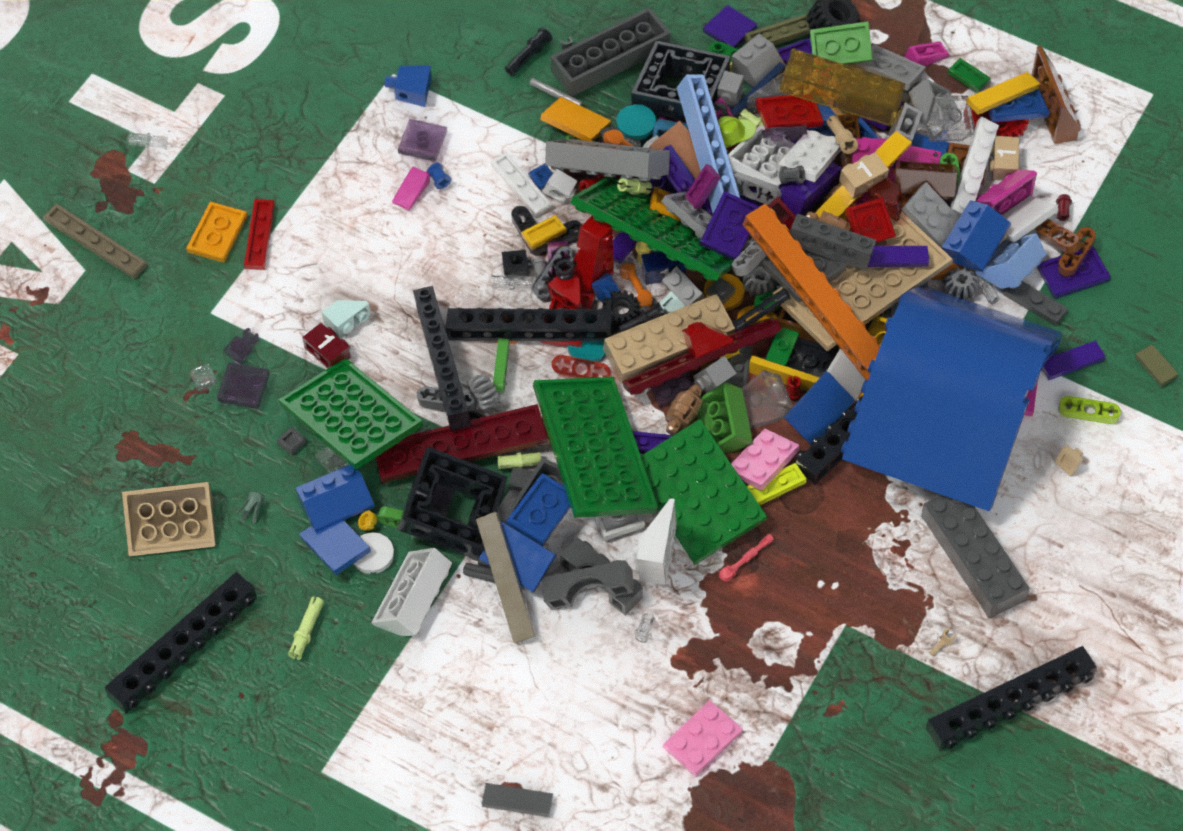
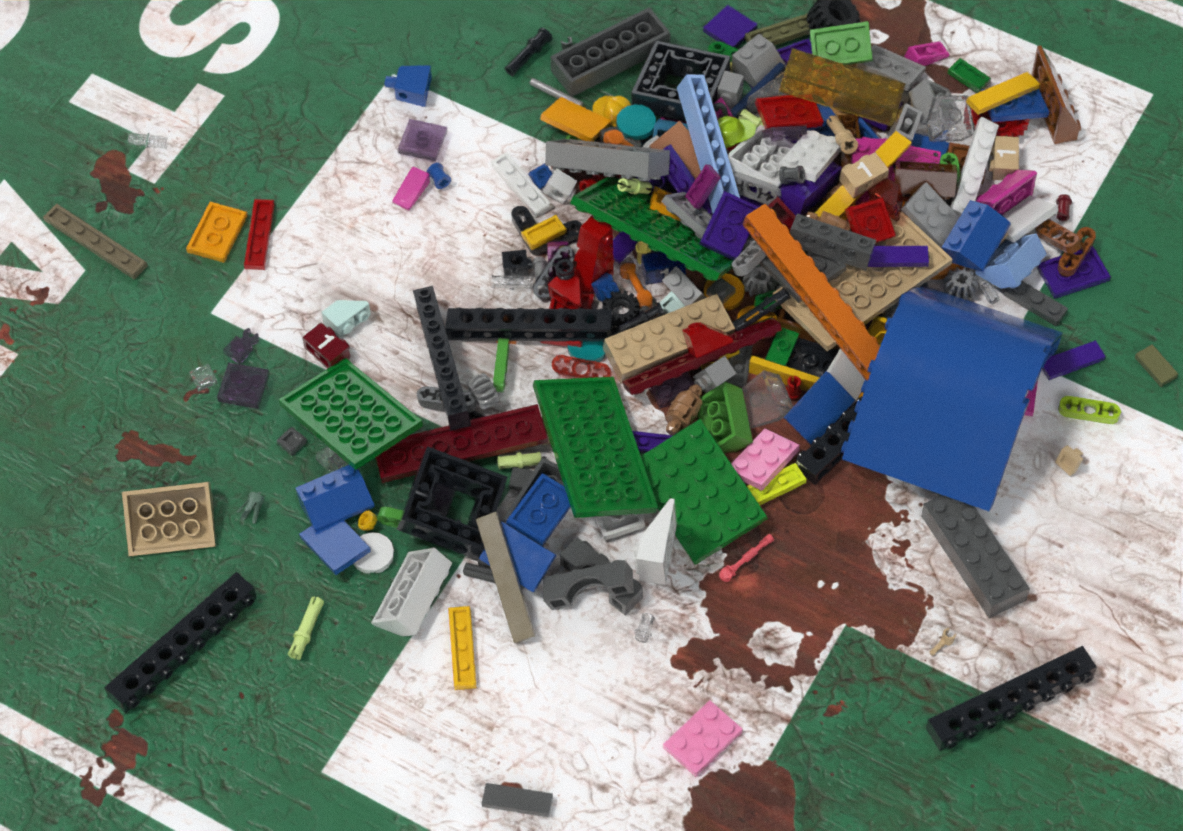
(462, 648): none -> yellow tile
(610, 107): none -> yellow piece

